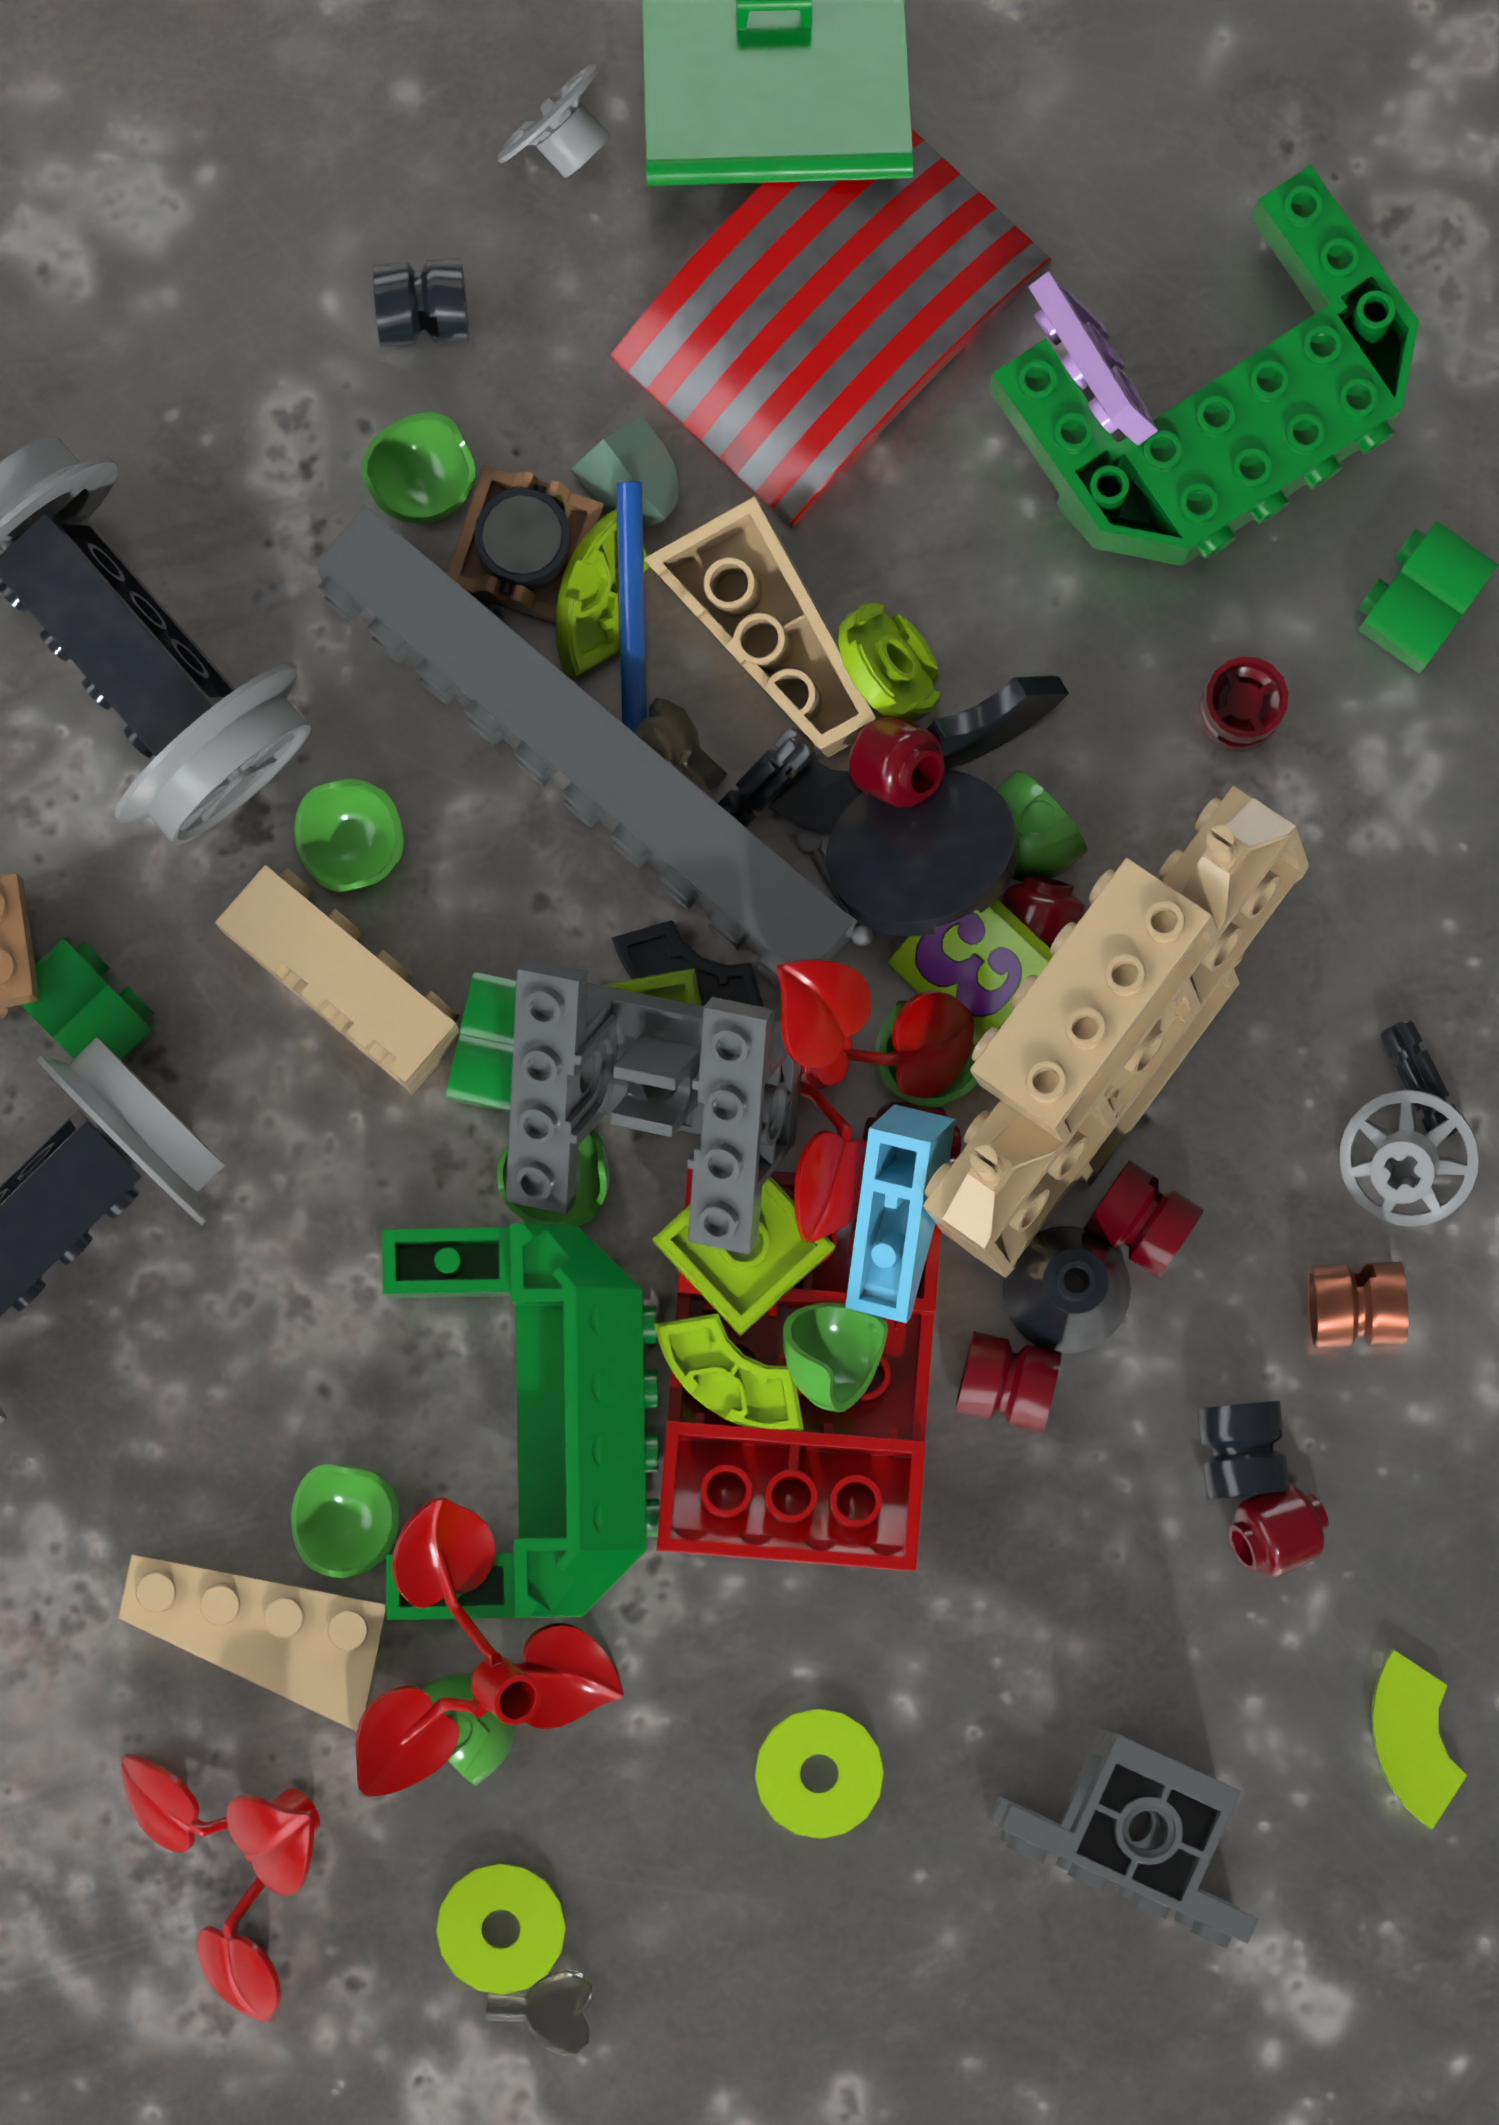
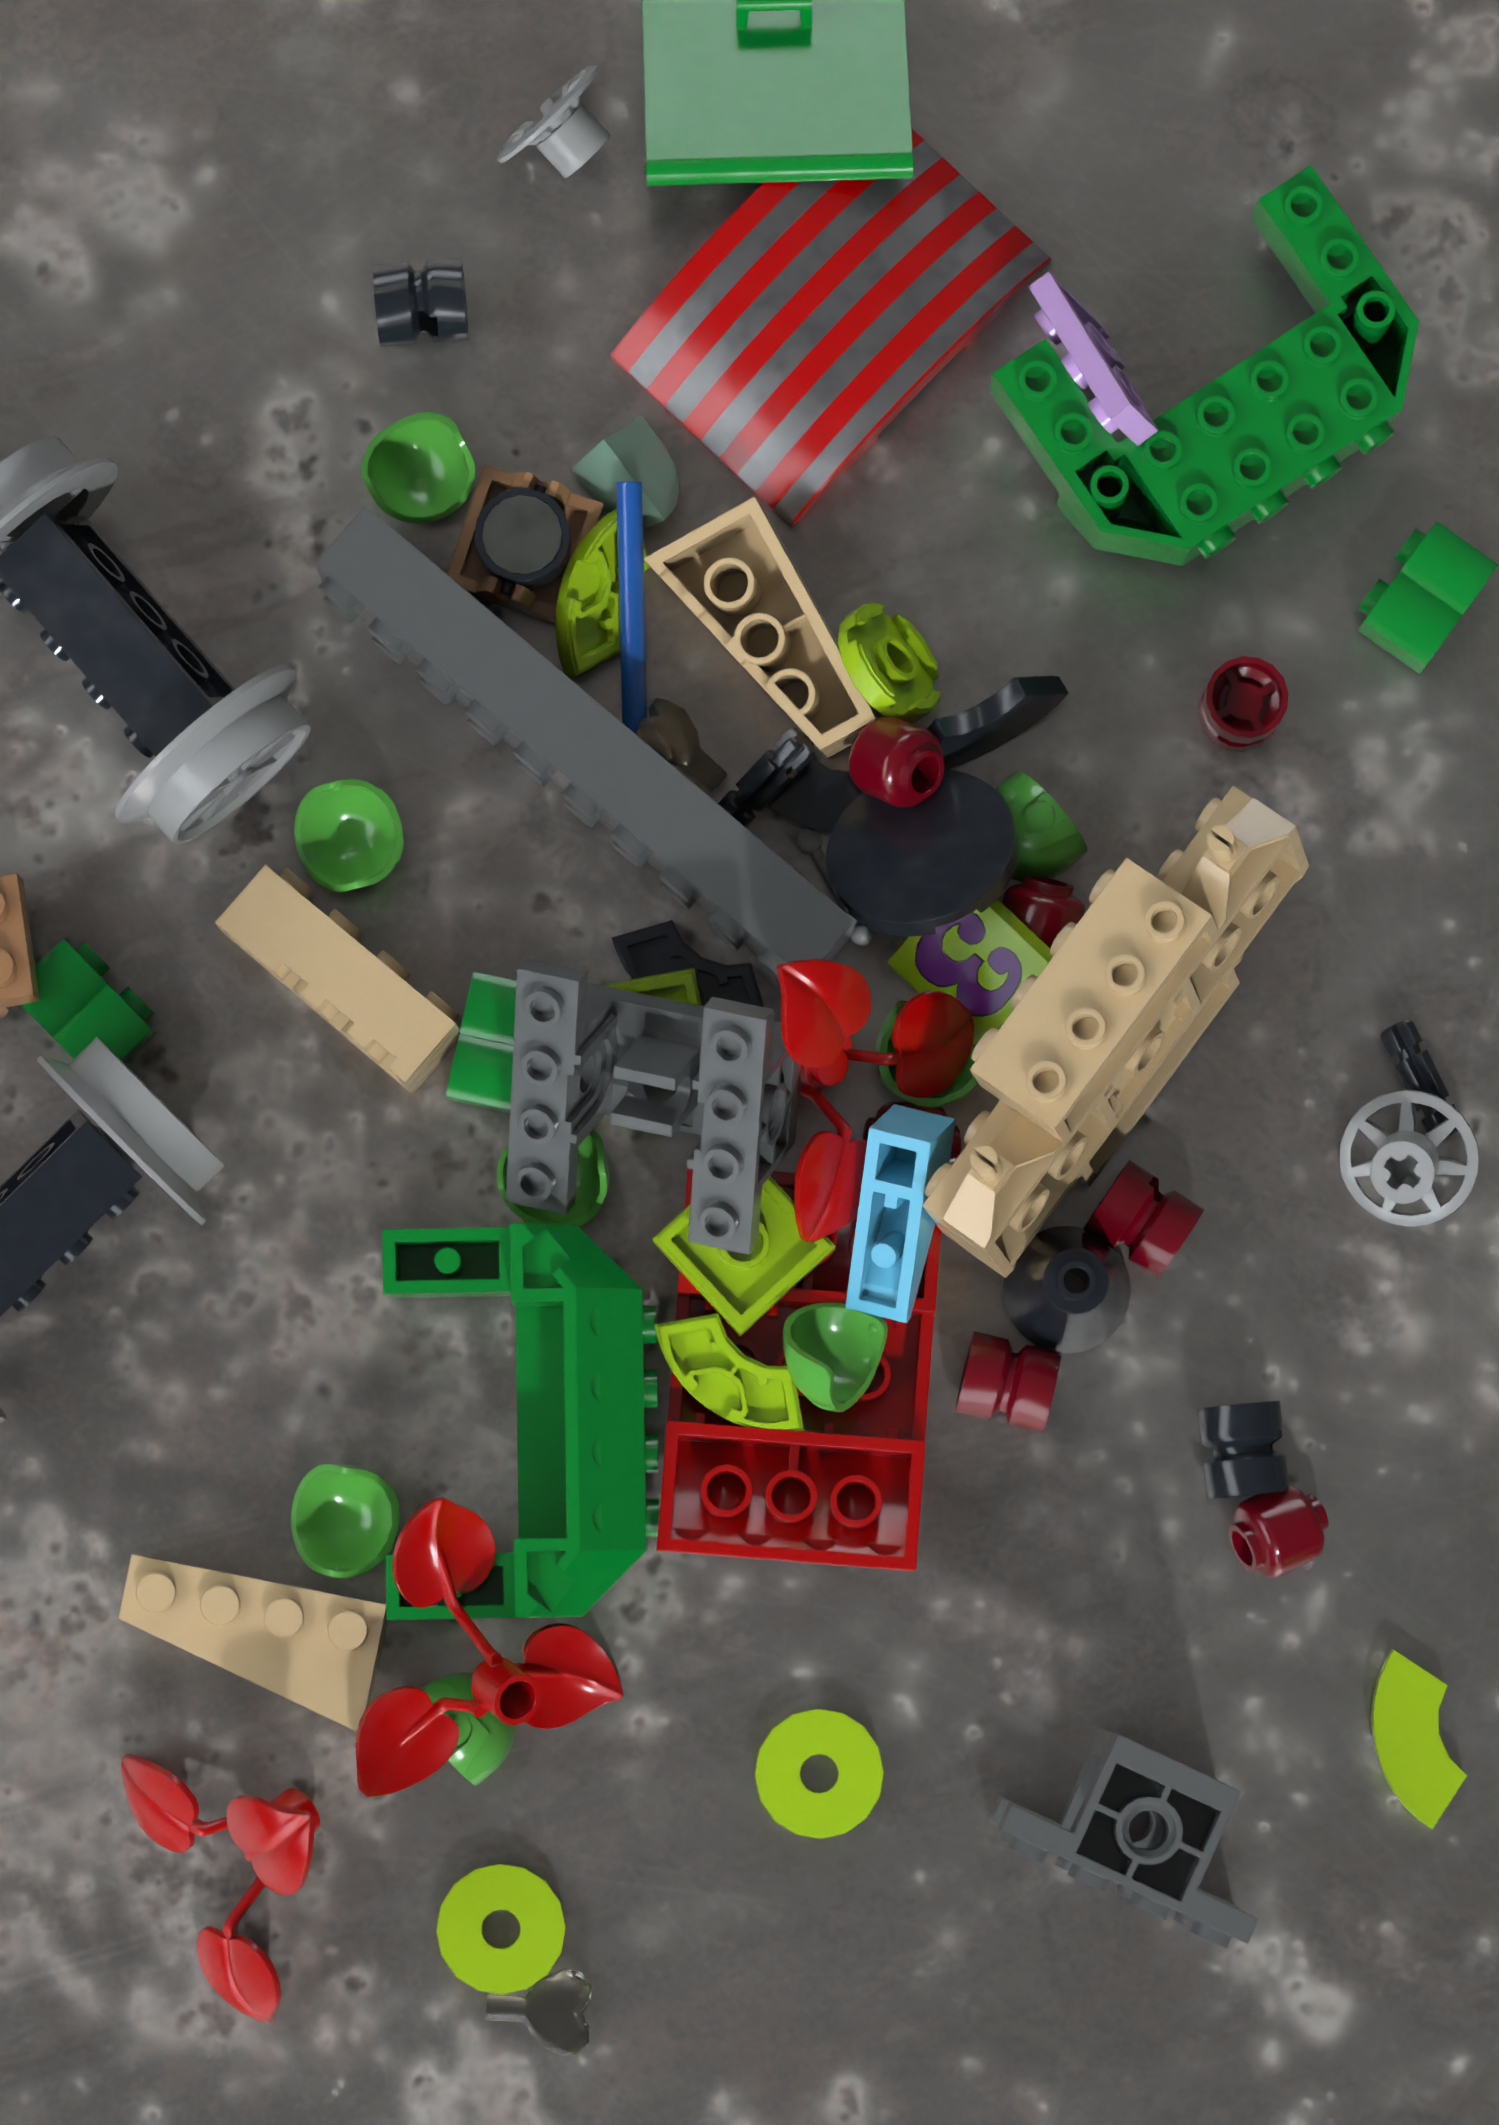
(1358, 1305): copper wheel -> none

